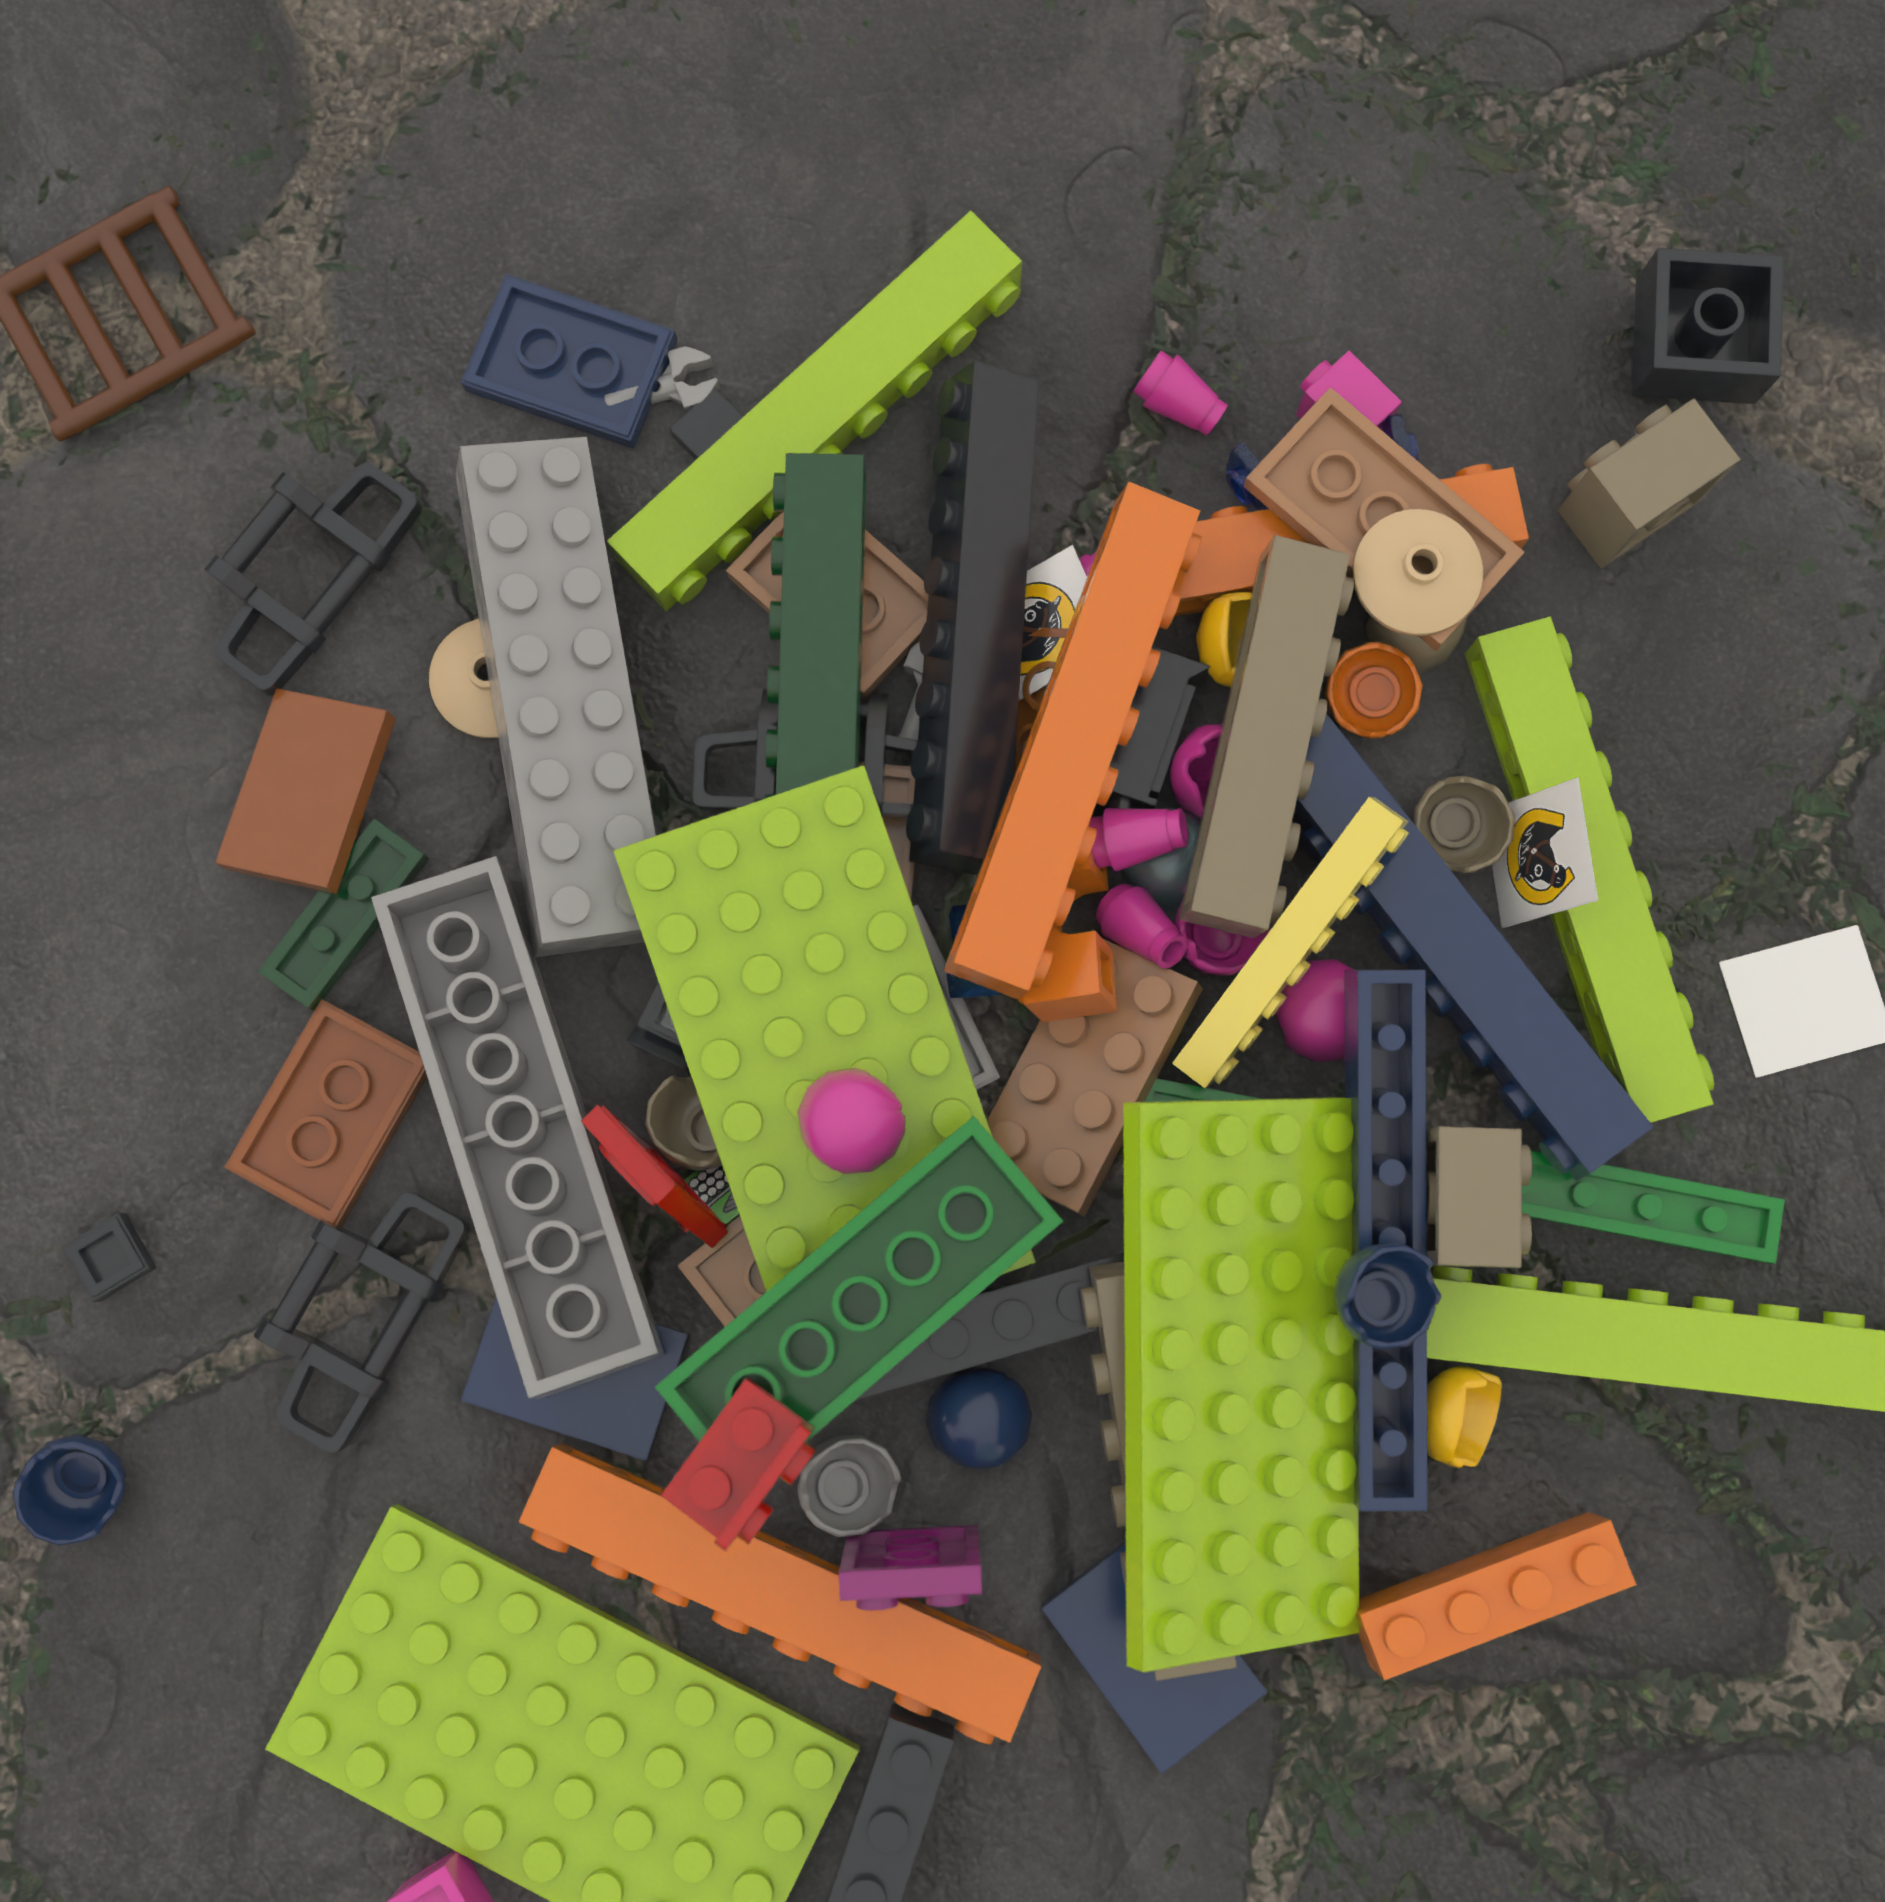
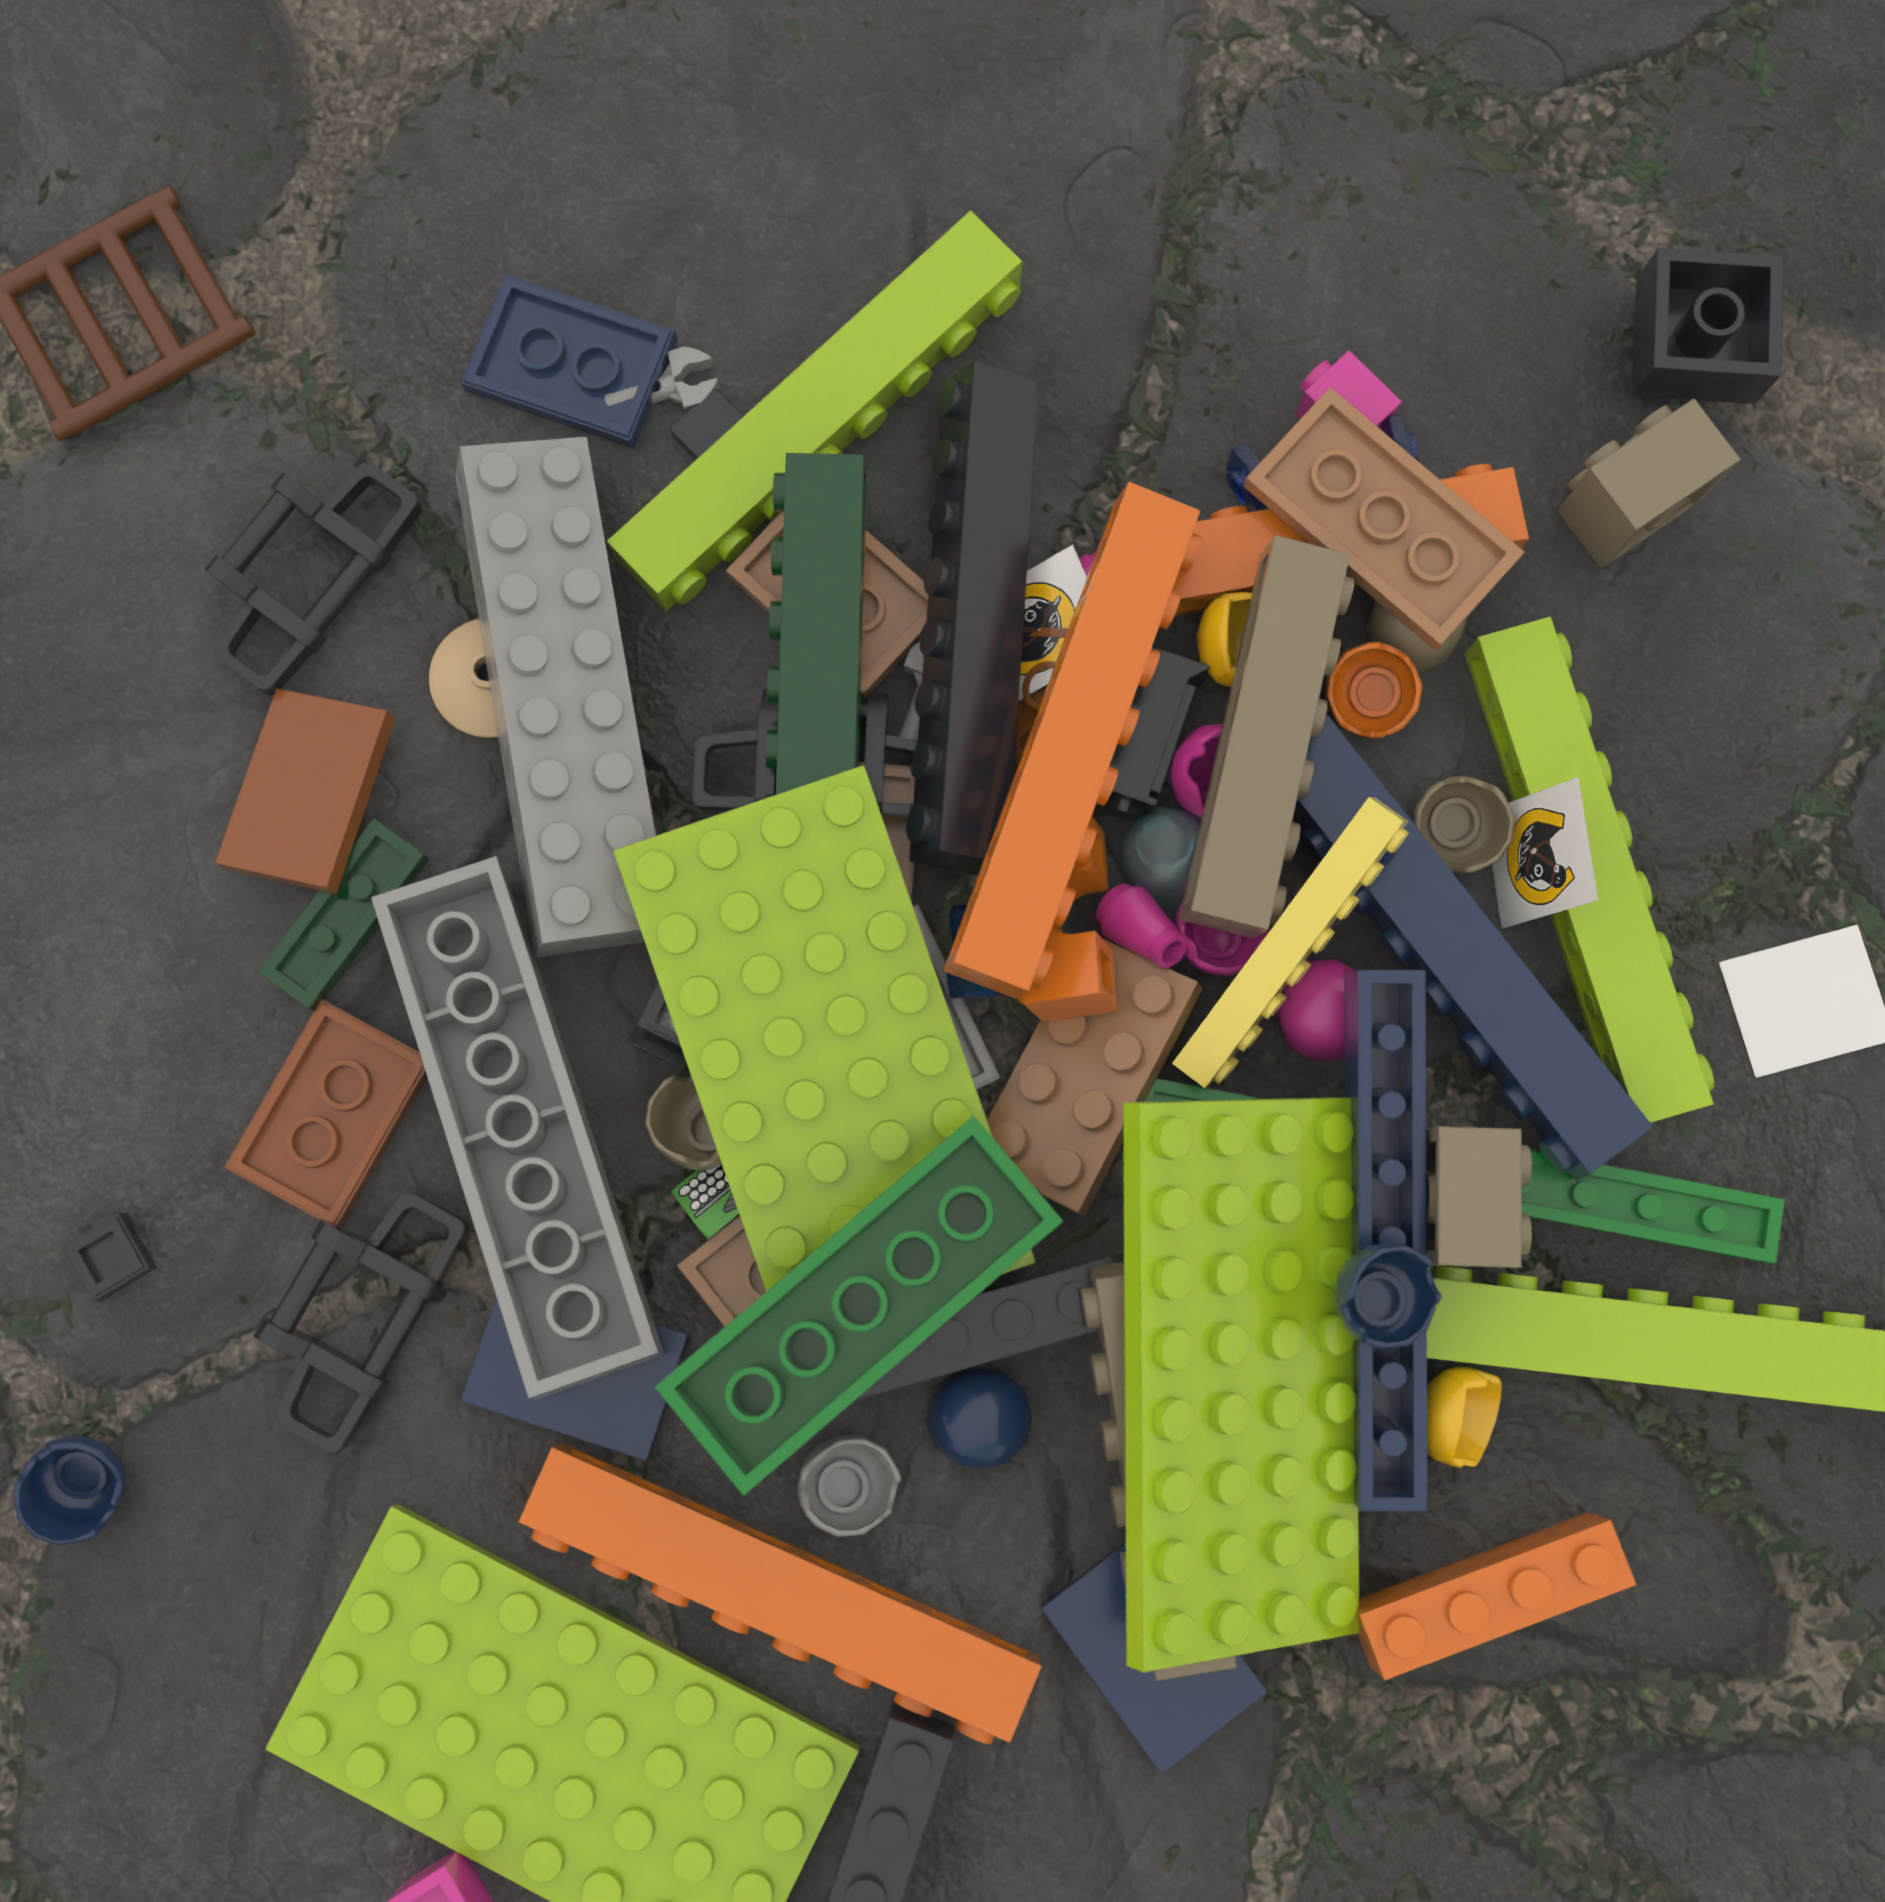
(653, 1176): red piece -> none
(739, 1464): red bracket -> none
(851, 1121): dark pink hair -> none
(911, 1563): magenta plate -> none
(1137, 835): dark pink cone -> none
(1179, 394): dark pink cone -> none
(1397, 592): tan dish -> none

